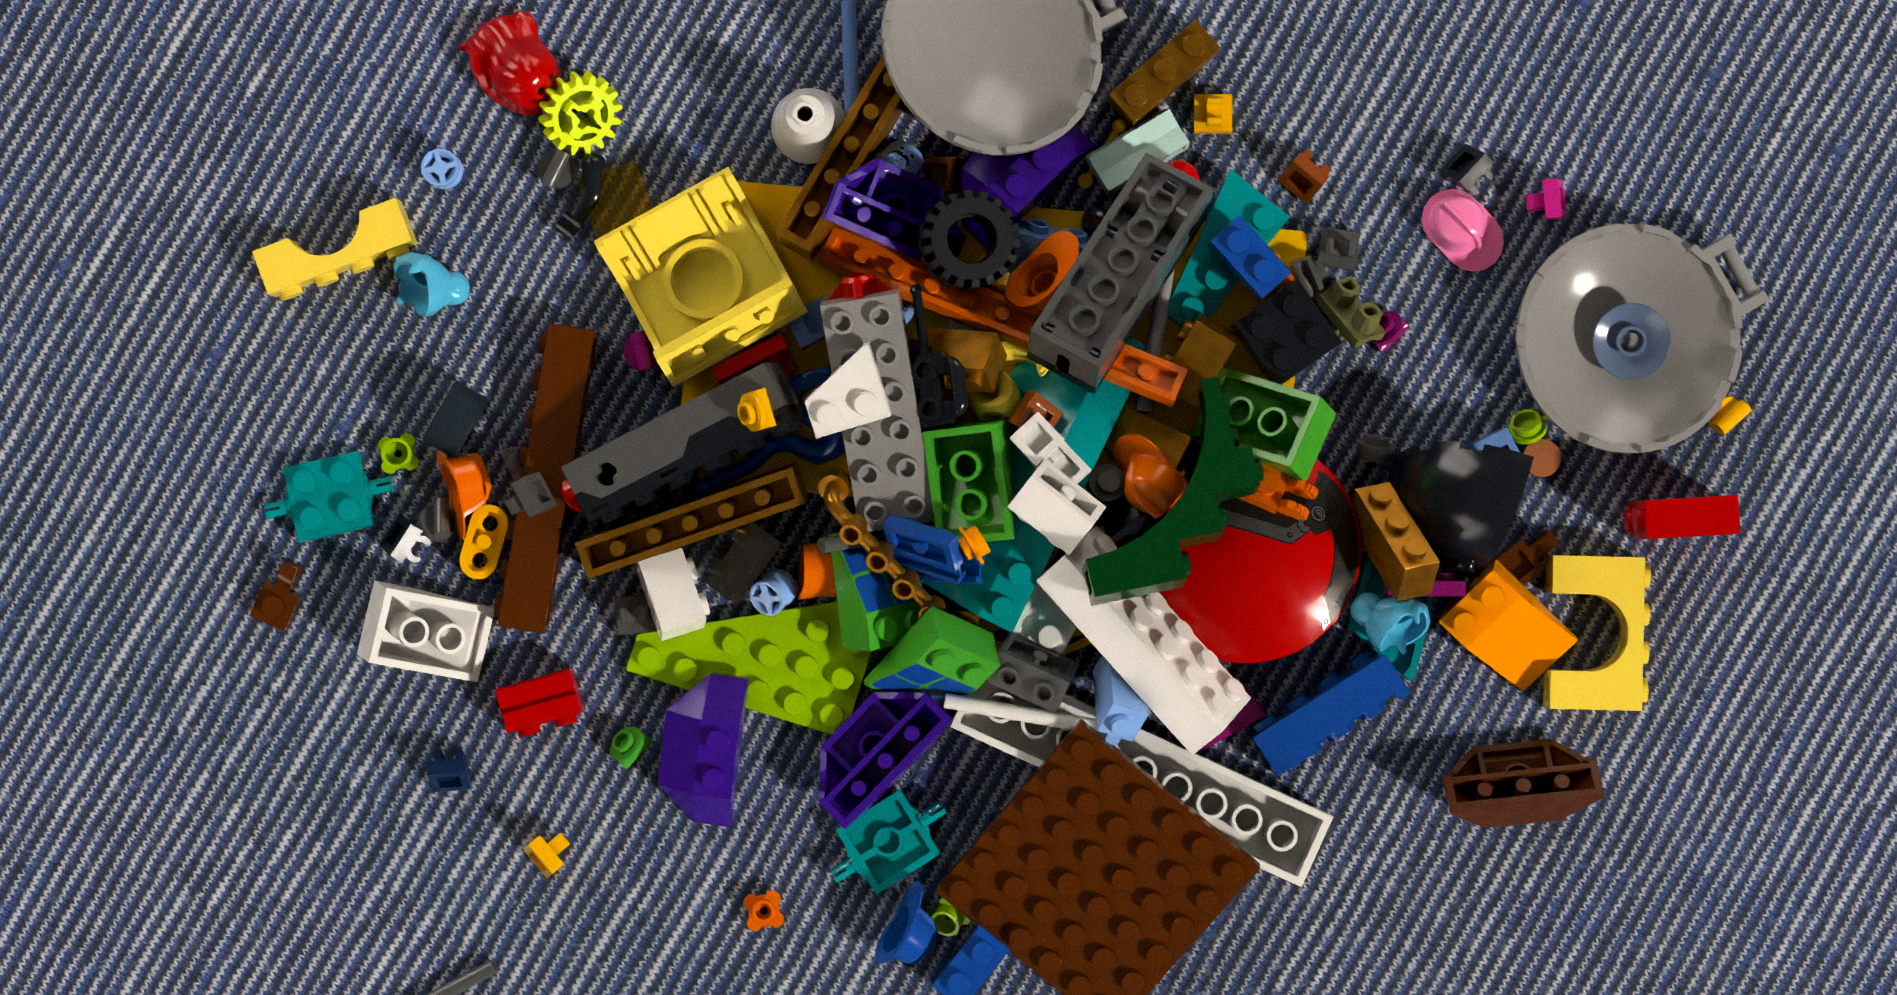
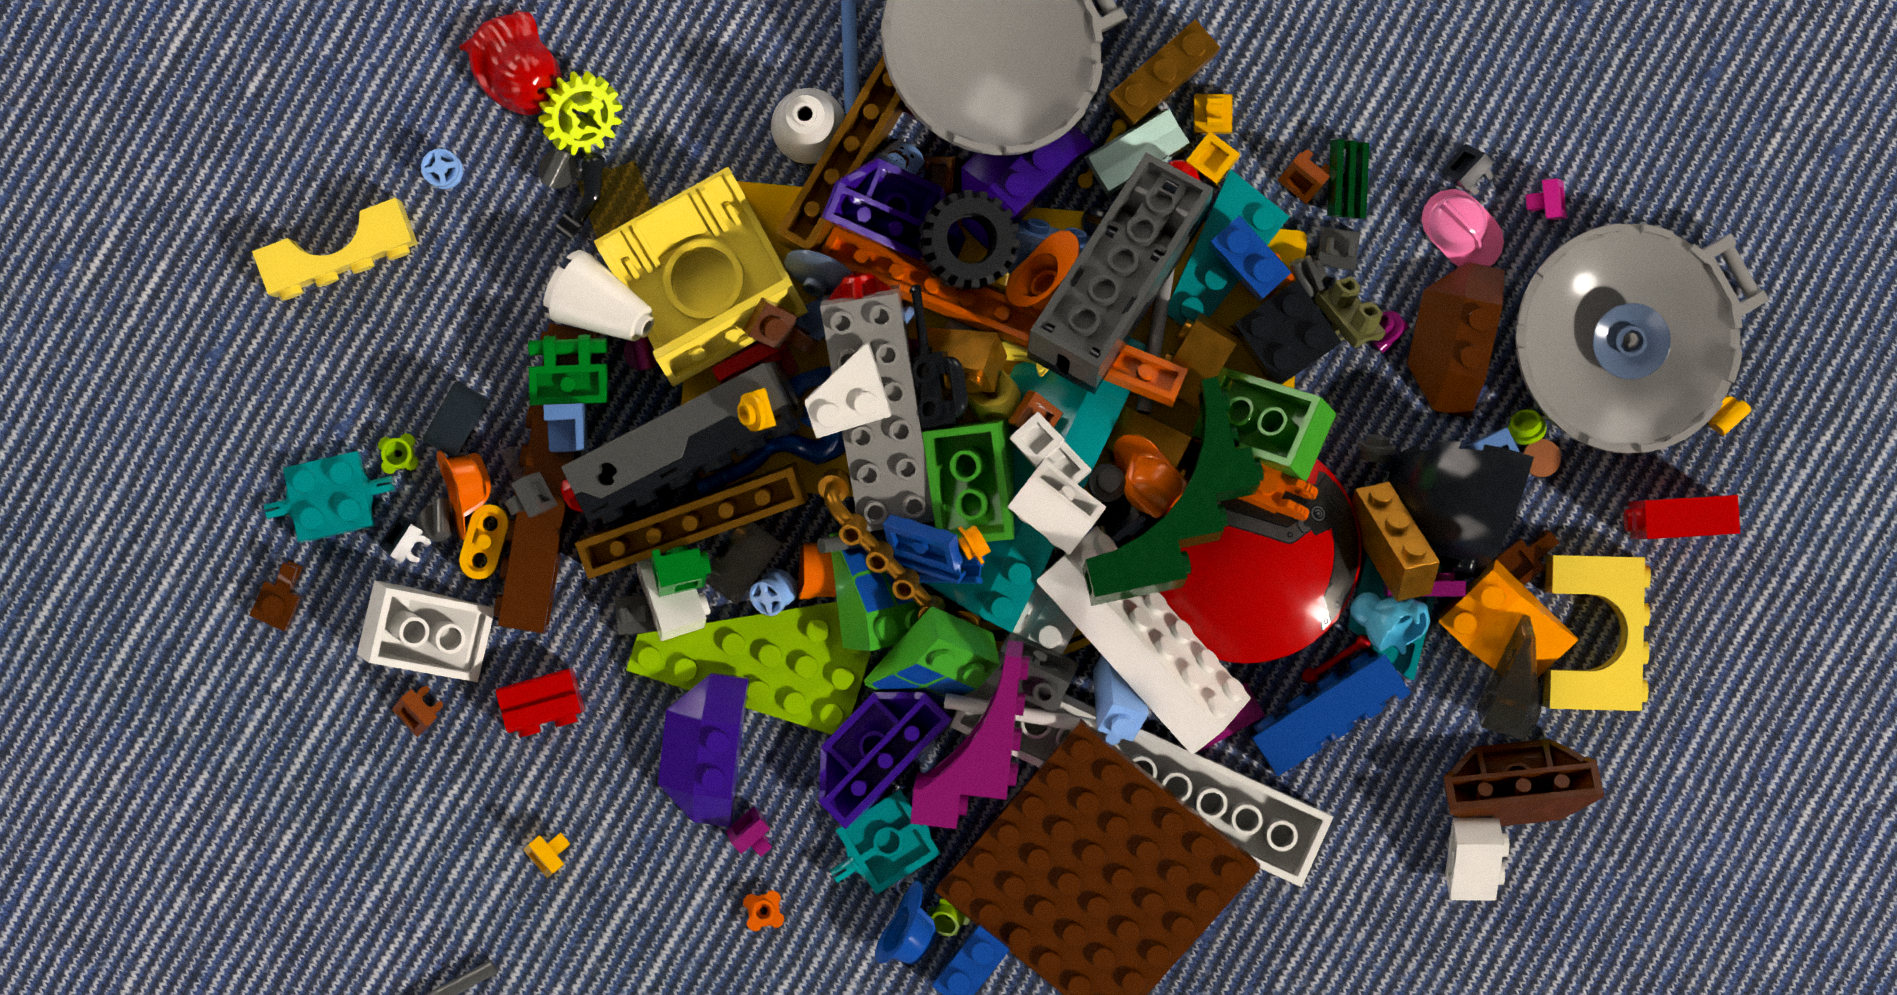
(415, 712): none -> dark orange tile
(428, 283): medium azure piece -> none
(449, 774): dark blue tile -> none
(567, 427): none -> medium blue panel
(568, 383): none -> green plate
(596, 300): none -> white cone
(629, 745): bright green plate -> none
(679, 570): none -> green brick
(750, 831): none -> magenta tile
(775, 324): none -> reddish brown plate
(815, 271): none -> sand blue dish
(983, 759): none -> magenta arch
(1213, 158): none -> yellow tile
(1311, 675): none -> red hinge
(1353, 180): none -> dark green tile
(1456, 337): none -> reddish brown wedge
(1475, 858): none -> white brick
(1511, 695): none -> clear smoke slope

